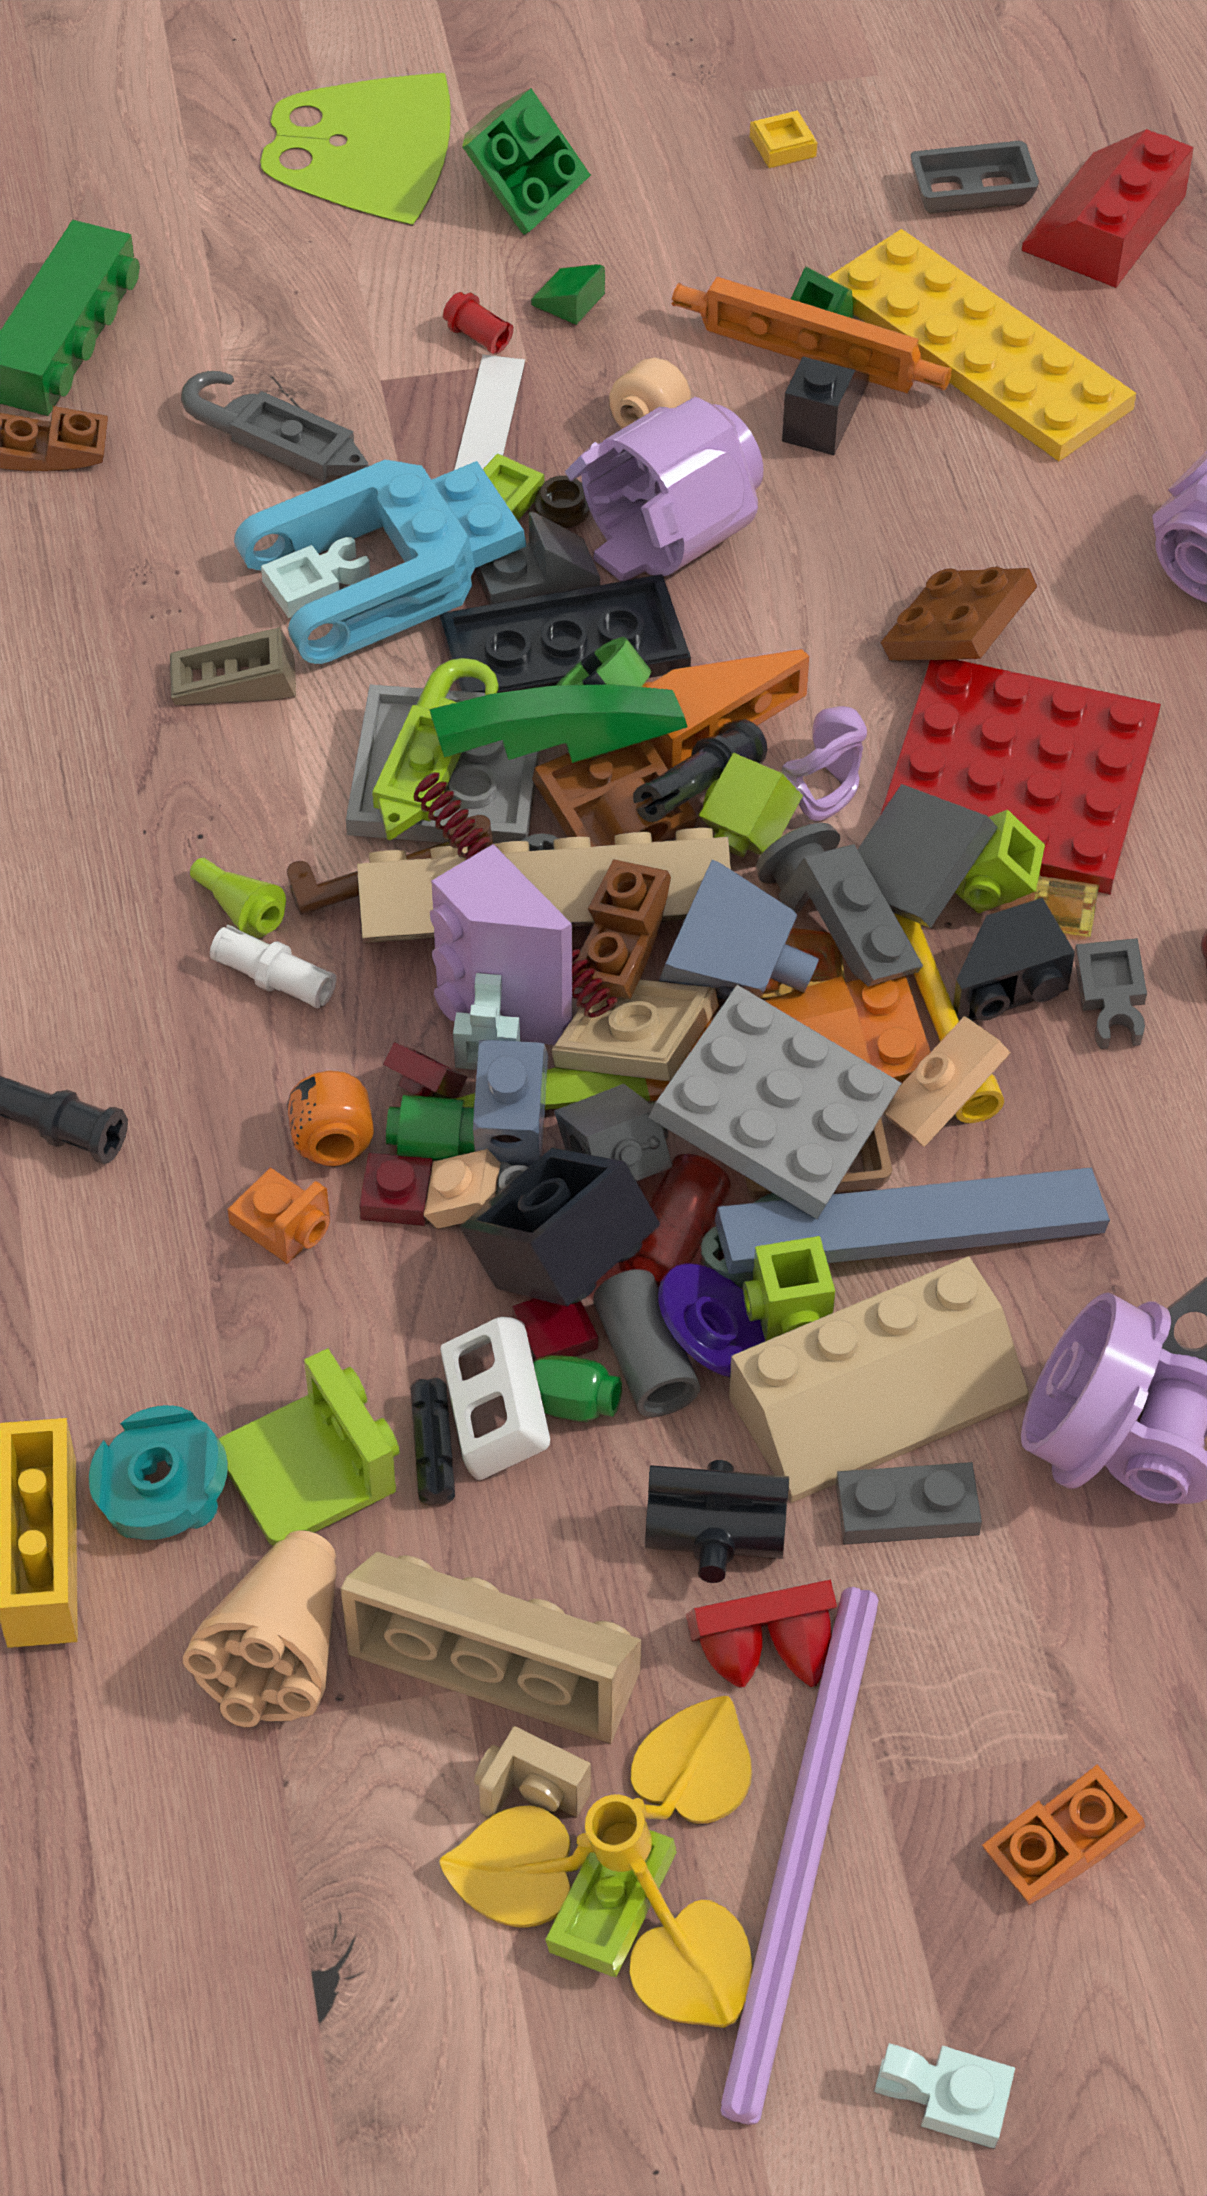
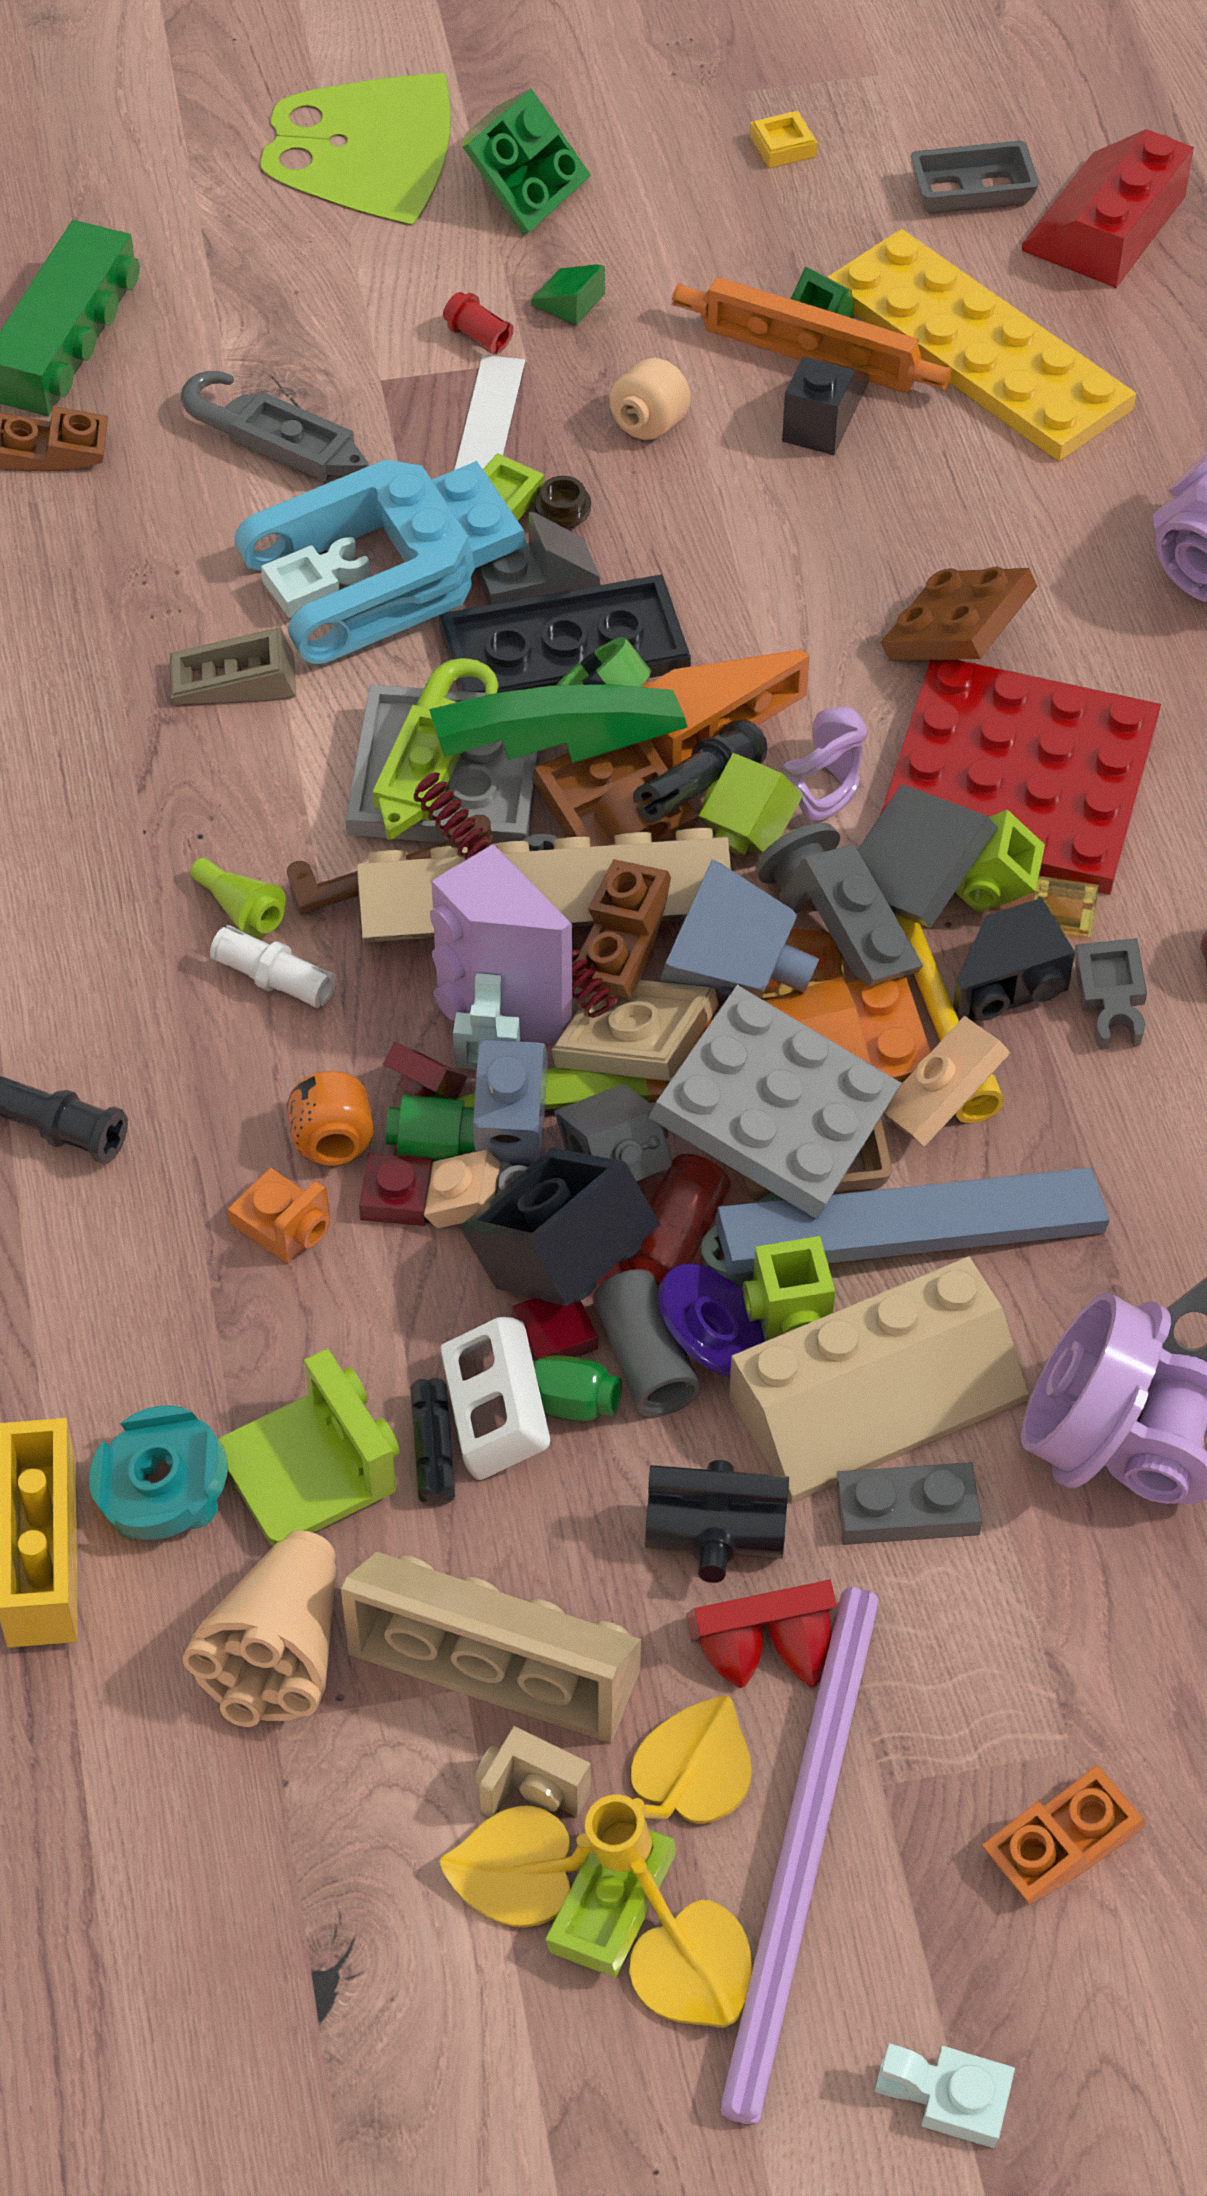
(670, 487): lavender piece -> none

